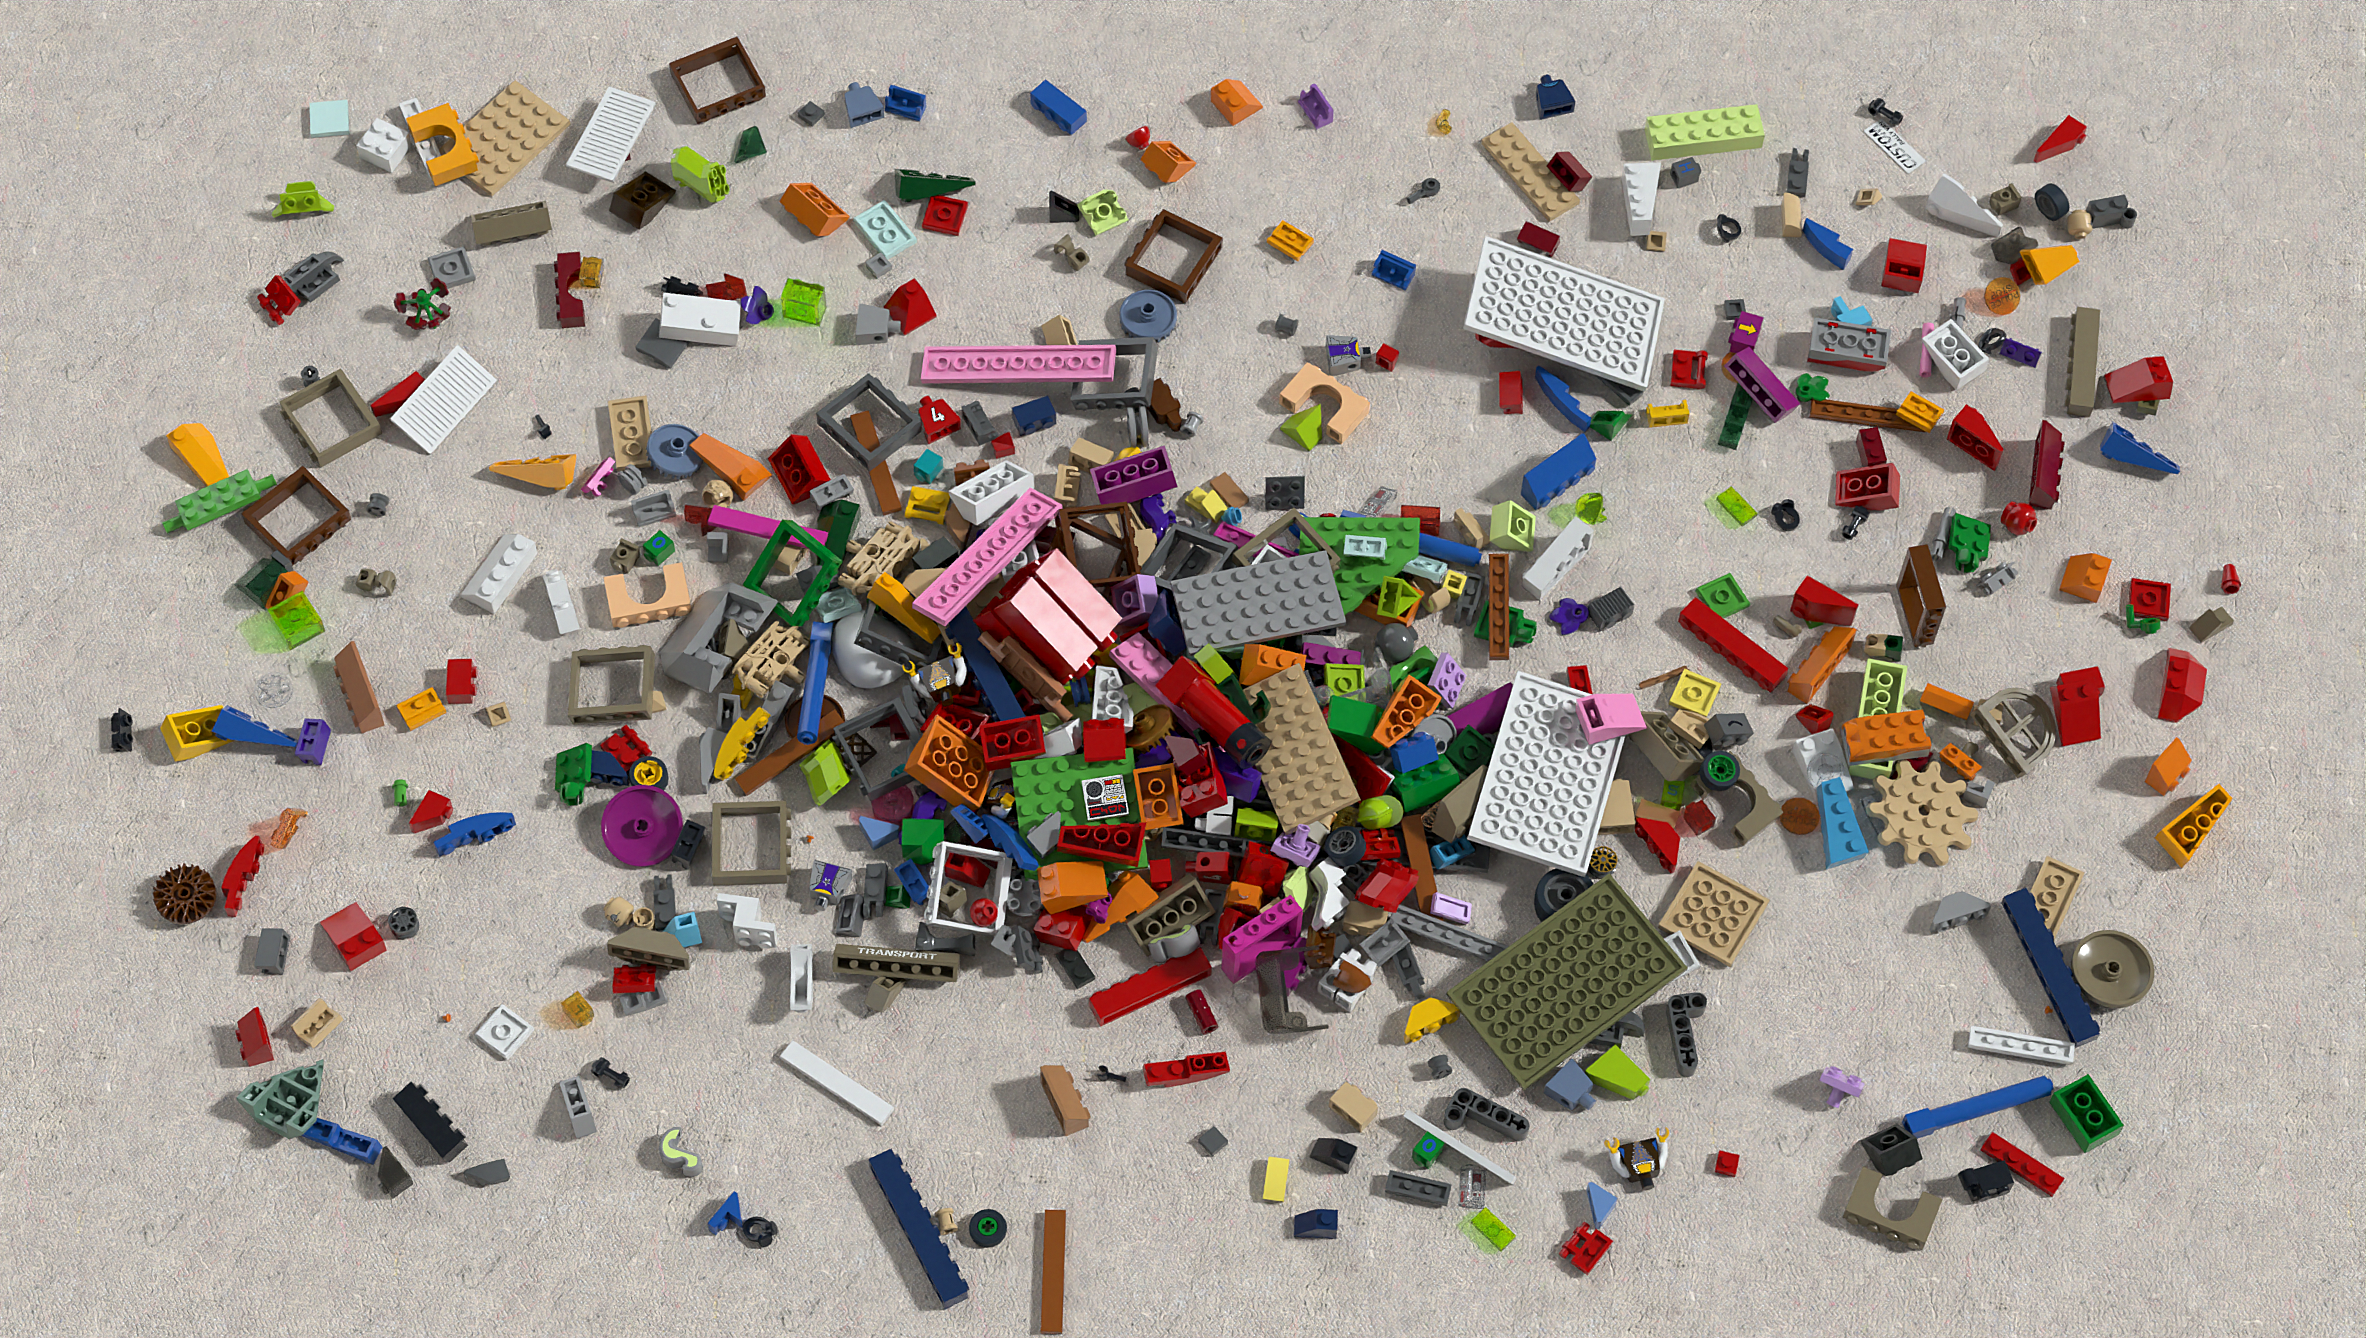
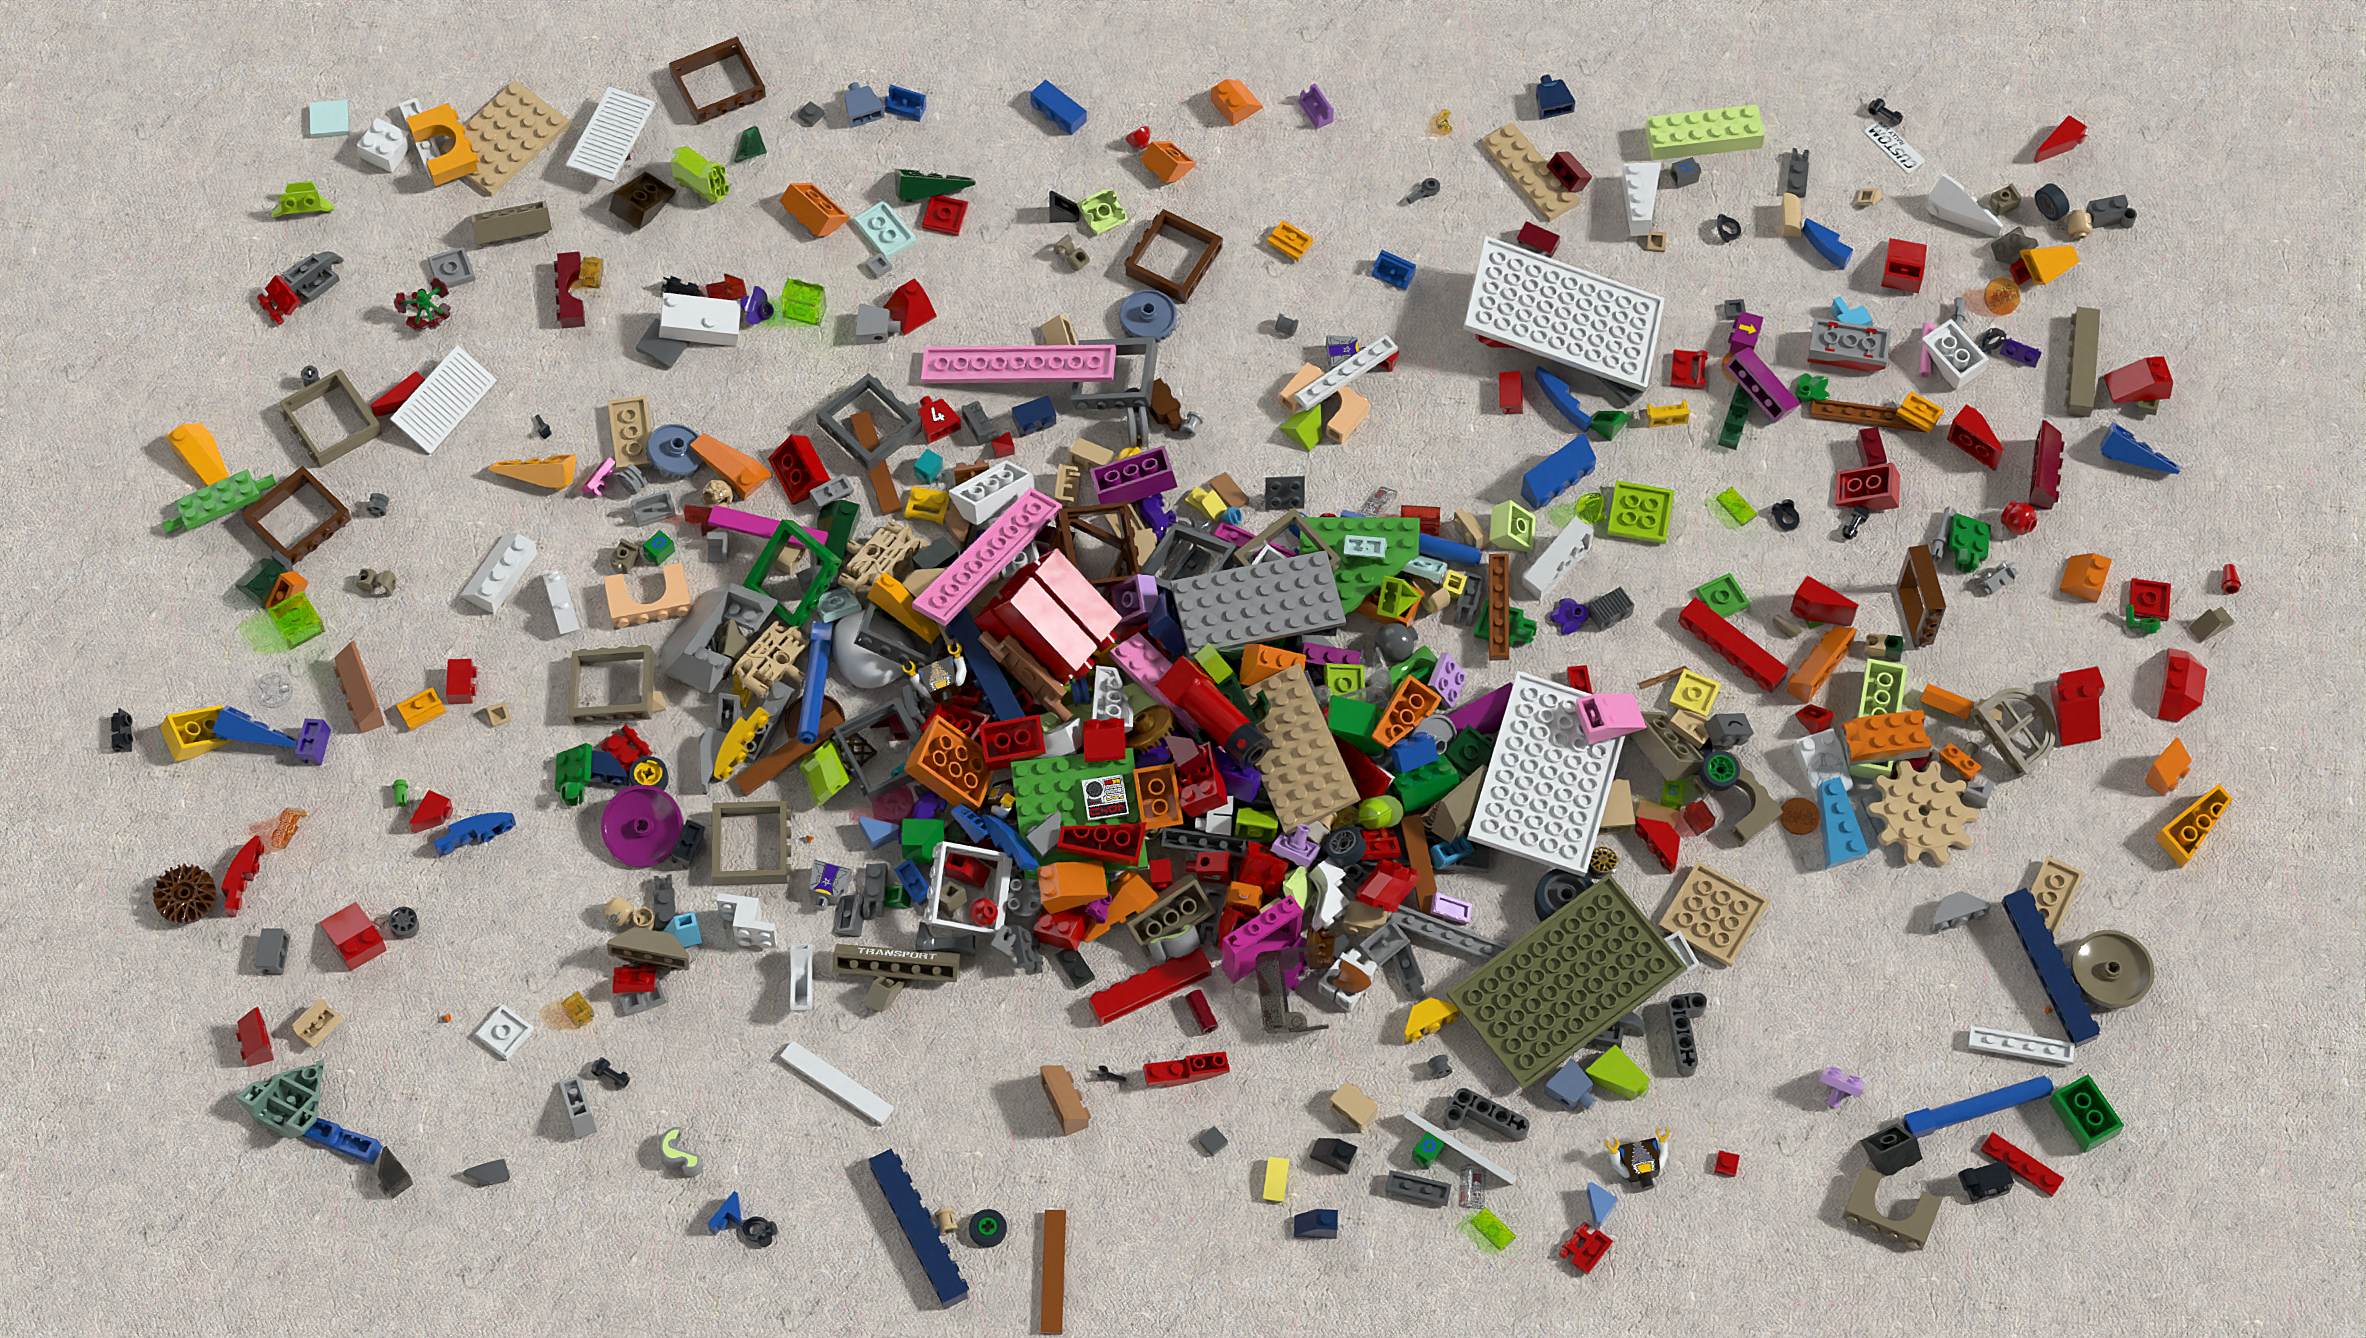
(430, 1121): black brick -> none
(1346, 372): none -> white tile
(1640, 512): none -> lime plate

